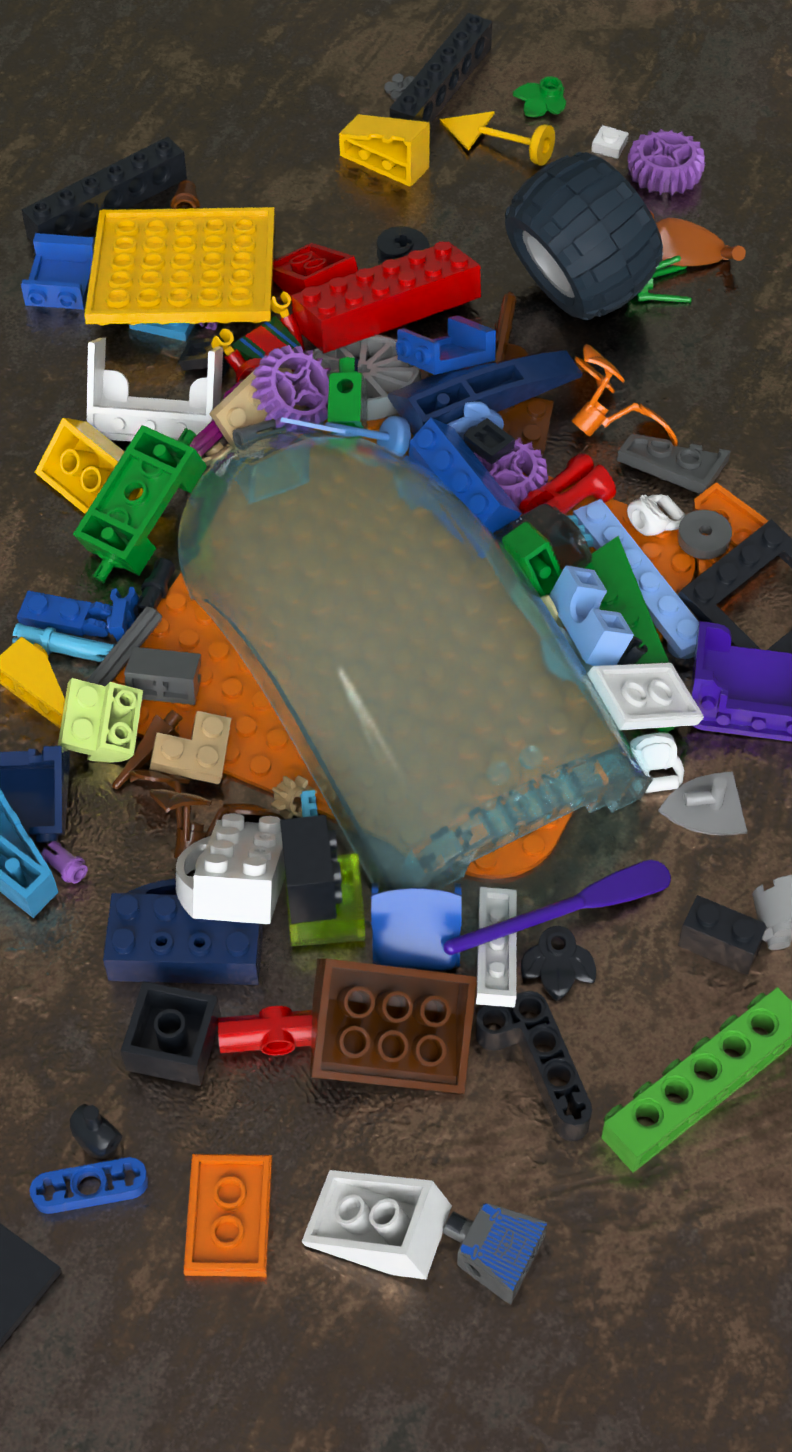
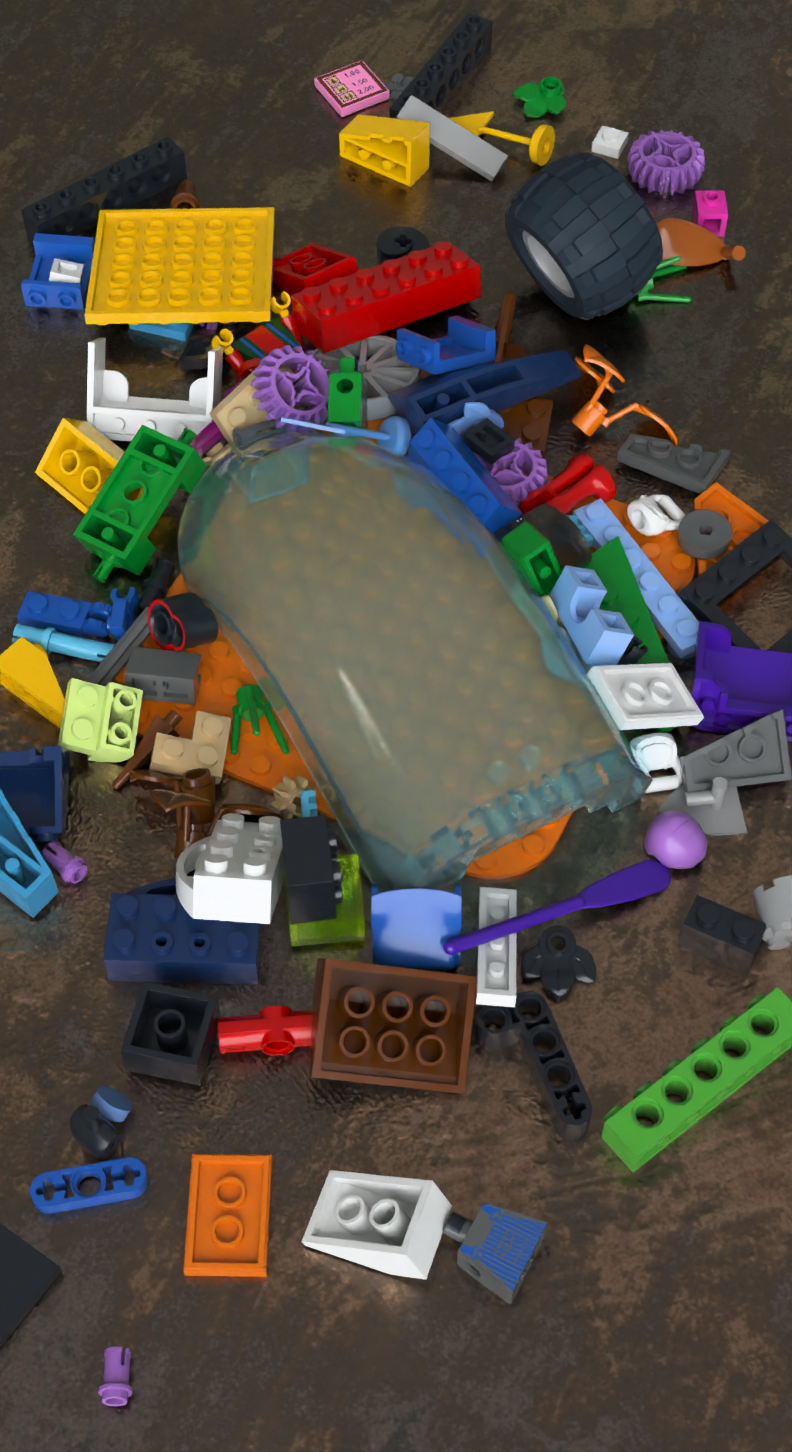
(66, 271): none -> white plate
(111, 1104): none -> medium blue tile
(116, 1377): none -> medium lavender pin
(181, 622): none -> black piece
(202, 784): none -> reddish brown cone
(252, 706): none -> green plant
(352, 88): none -> bright pink tile
(455, 139): none -> light grey tile
(676, 840): none -> medium lavender hair
(711, 211): none -> dark pink brick
(742, 757): none -> dark grey wing

